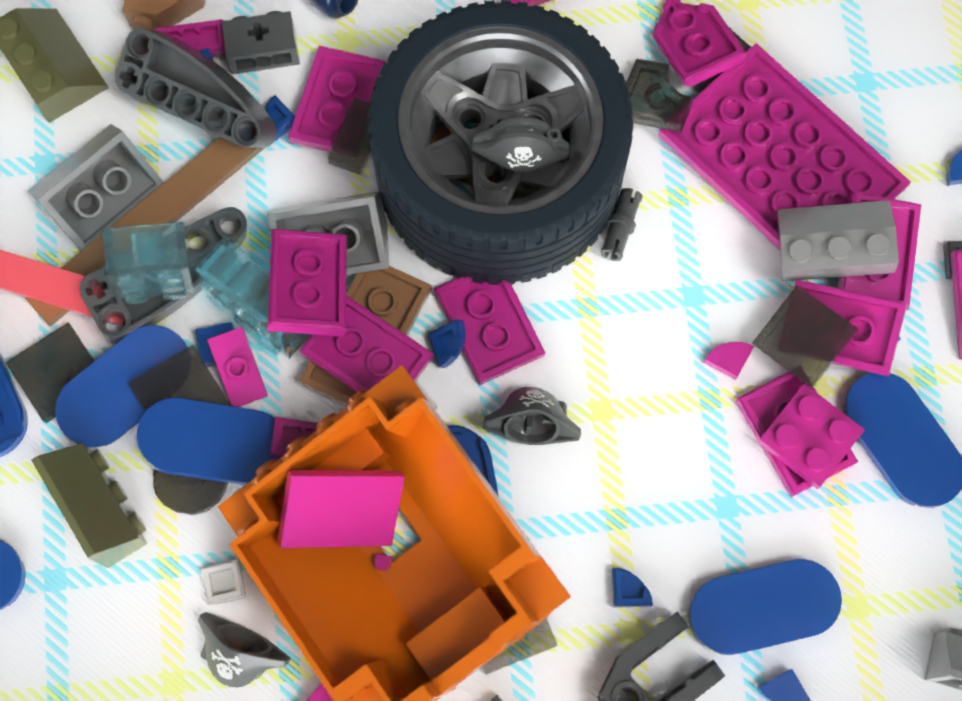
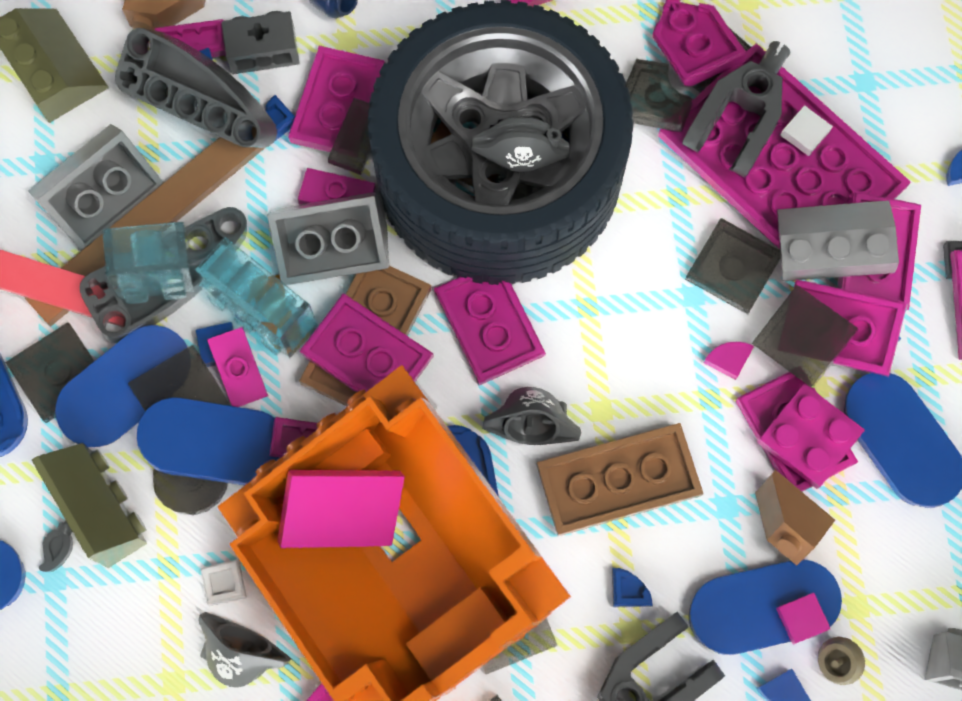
(57, 548): none -> dark grey piece
(307, 283): dark pink tile -> none
(325, 186): none -> dark pink plate
(383, 562): dark pink piece -> none
(448, 342): blue tile -> none
(619, 479): none -> medium nougat plate
(621, 224): dark grey pin -> none
(734, 266): none -> clear smoke tile
(735, 88): none -> dark grey piece
(791, 518): none -> medium nougat slope
(803, 618): none -> dark pink tile
(806, 130): none -> white tile
(841, 660): none -> dark tan hat

